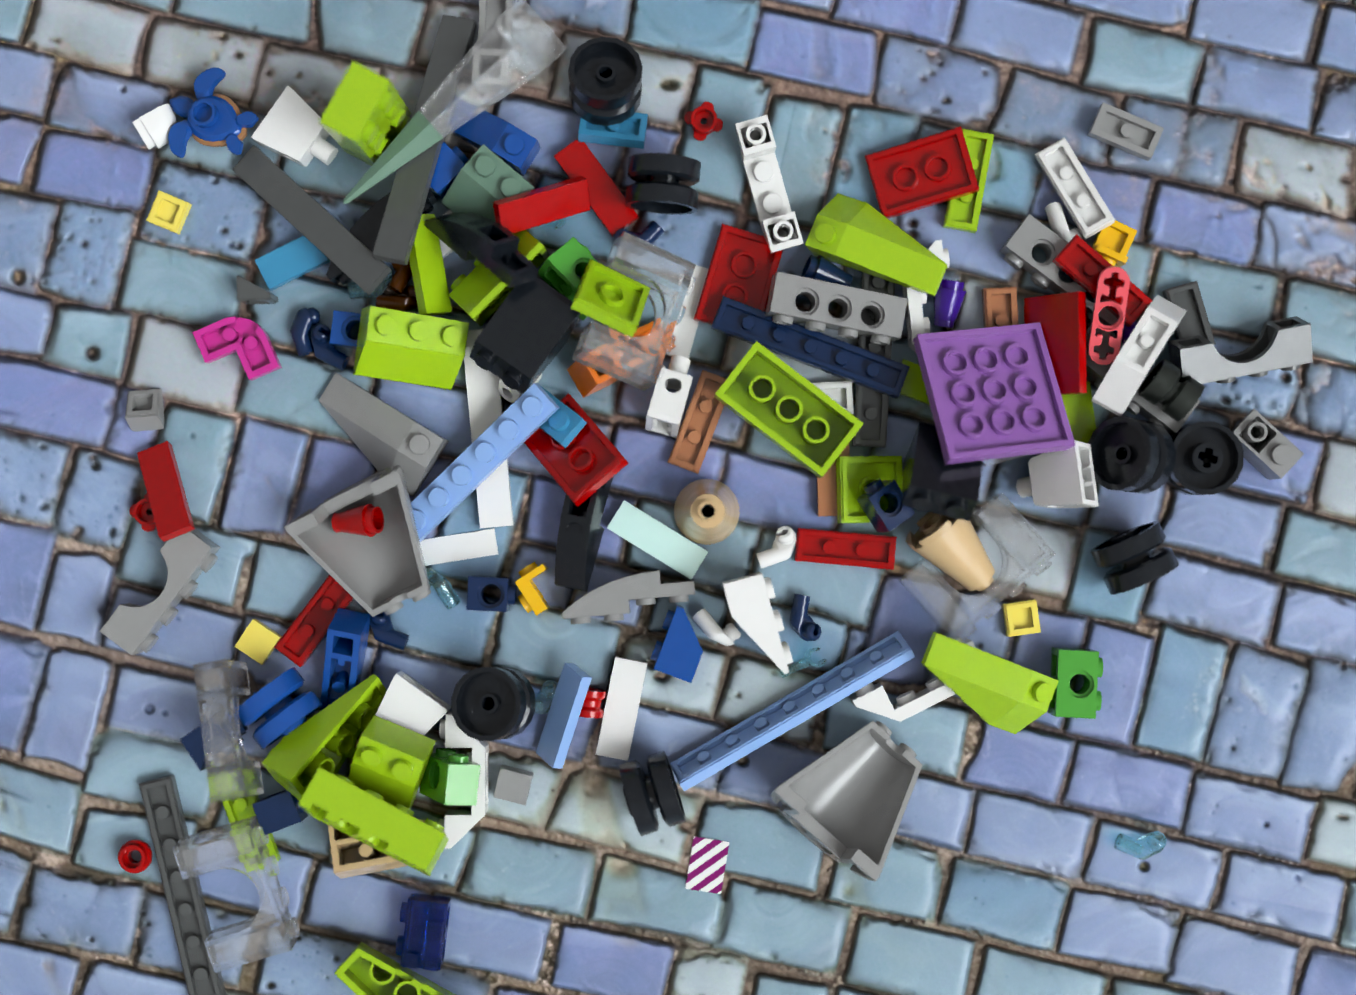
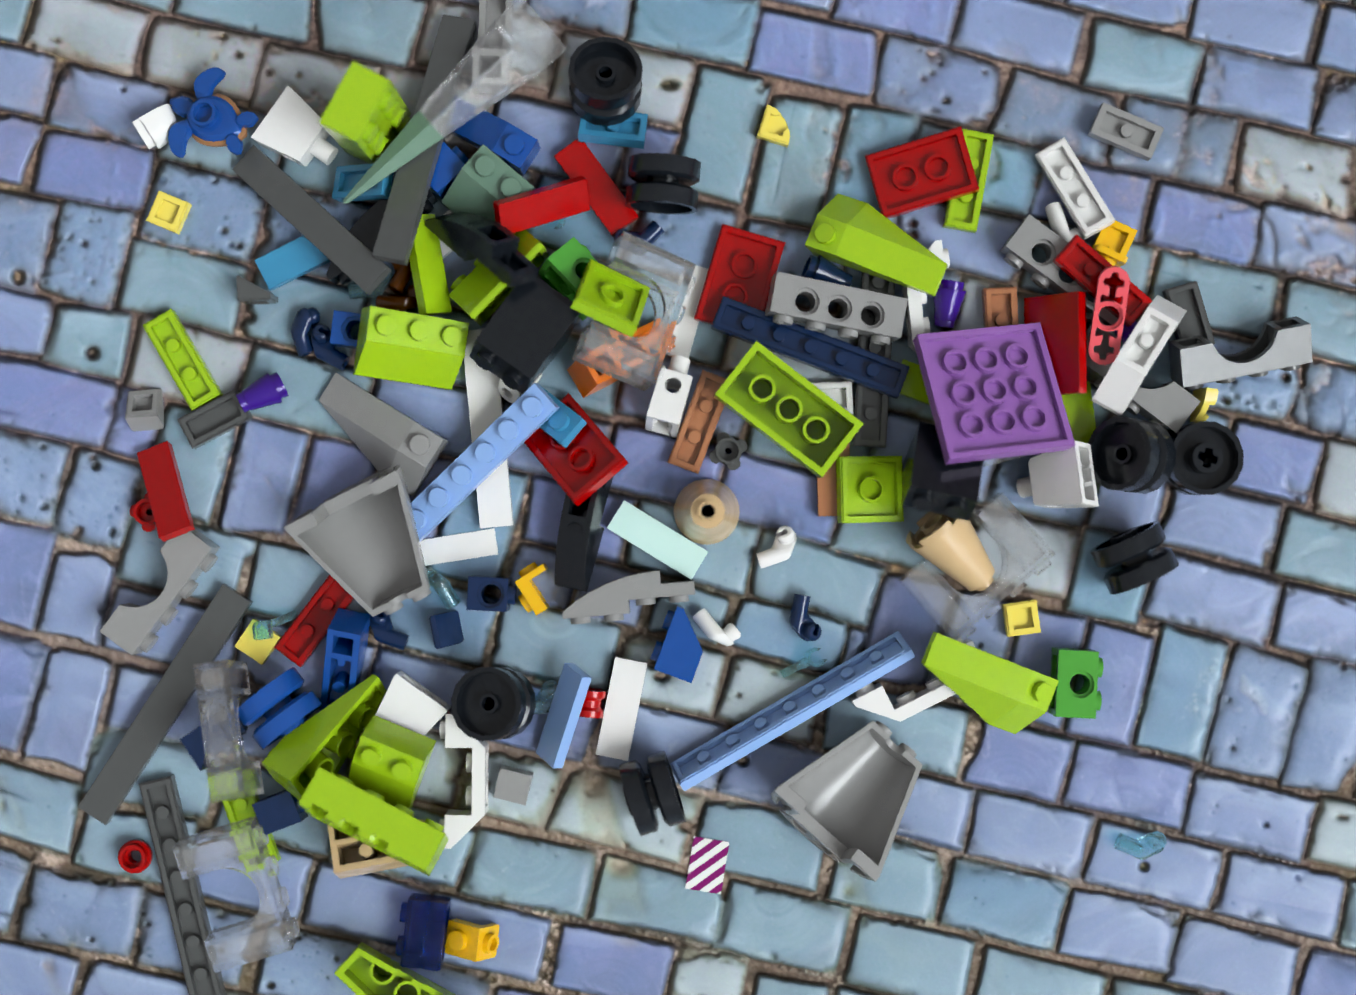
(164, 705): none -> dark grey tile
(182, 359): none -> lime tile
(213, 419): none -> dark grey tile
(238, 336): dark pink plate -> none
(262, 393): none -> dark purple cone
(264, 630): none -> clear light blue hand
(348, 176): none -> dark azure plate
(362, 520): red cone -> none
(446, 629): none -> dark blue slope
(451, 778): bright green brick -> none
(471, 940): none -> yellow bracket
(707, 112): red plate -> none
(724, 442): none -> dark grey plate
(751, 608): white slope -> none
(766, 184): white slope -> none
(774, 127): none -> light yellow tile
(845, 548): red tile -> none
(895, 513): dark blue brick -> none
(1171, 390): pearl dark grey wheel -> none
(1208, 397): none -> light yellow tile
(1266, 446): light grey slope -> none

